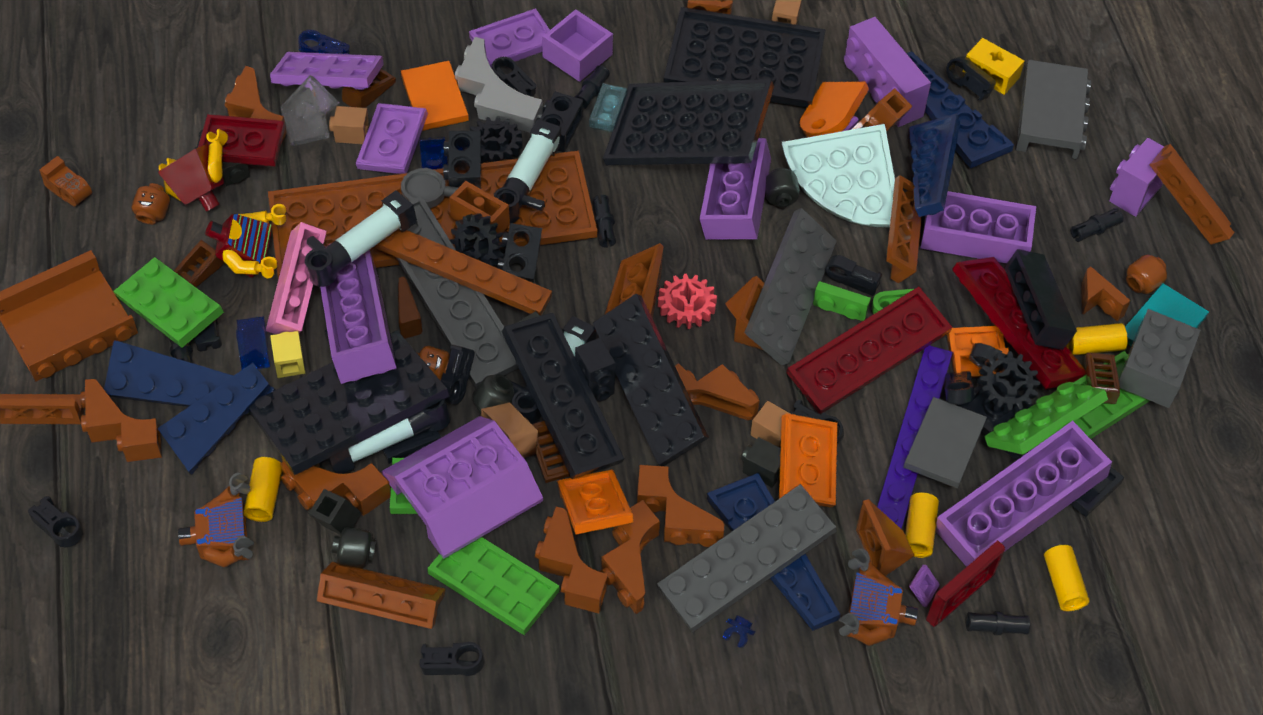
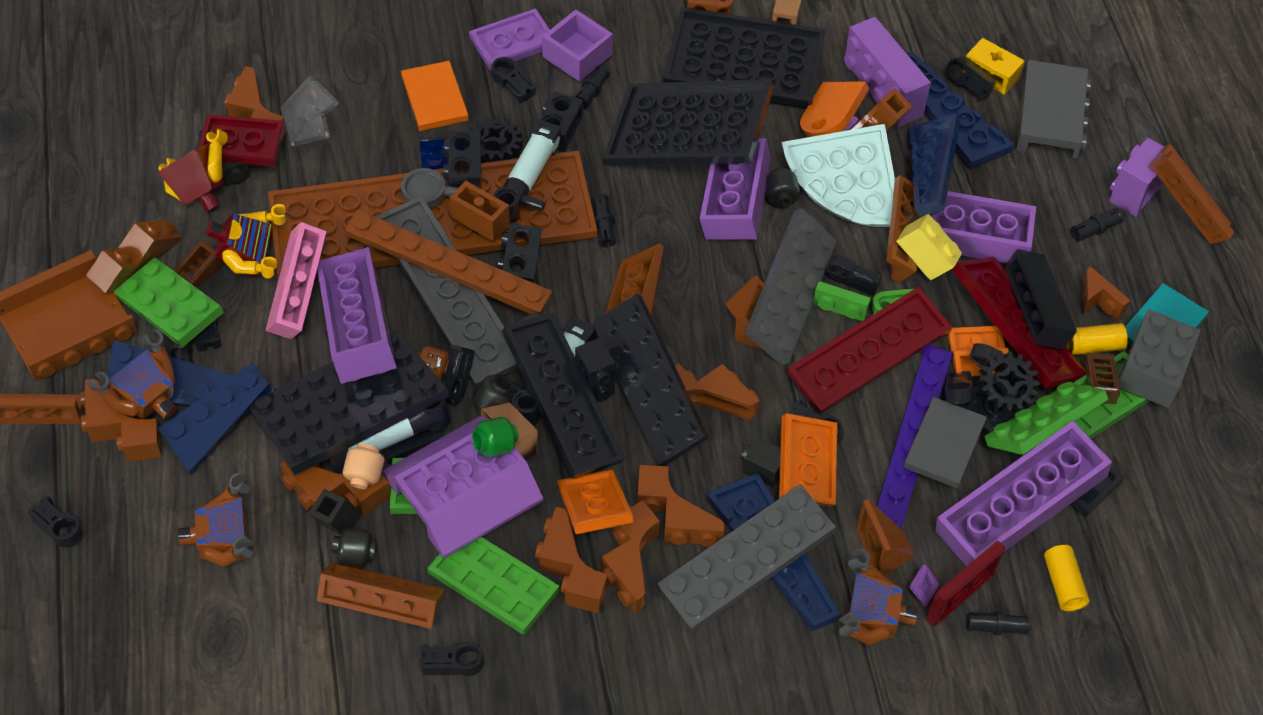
(64, 182): dark orange leg -> none
(138, 248): none -> dark orange arch
(142, 384): none -> dark orange torso
(150, 204): dark orange head -> none
(253, 342): clear blue slope -> none
(263, 489): yellow pin -> none
(287, 354): light yellow brick -> none
(325, 262): piece -> none
(326, 44): clear blue piece -> none
(328, 69): medium lavender plate -> none
(349, 124): medium nougat brick -> none
(363, 97): reddish brown slope -> none
(363, 466): none -> light nougat head
(391, 138): medium lavender tile -> none
(409, 317): reddish brown slope -> none
(479, 241): black gear -> none
(492, 94): light grey arch -> none
(495, 437): none -> green head
(544, 438): reddish brown slope -> none
(607, 107): clear light blue plate -> none
(675, 305): coral gear -> none
(740, 626): clear blue plate -> none
(768, 424): medium nougat brick -> none
(922, 523): yellow pin -> none
(929, 246): none -> light yellow brick
(1146, 274): dark orange head -> none

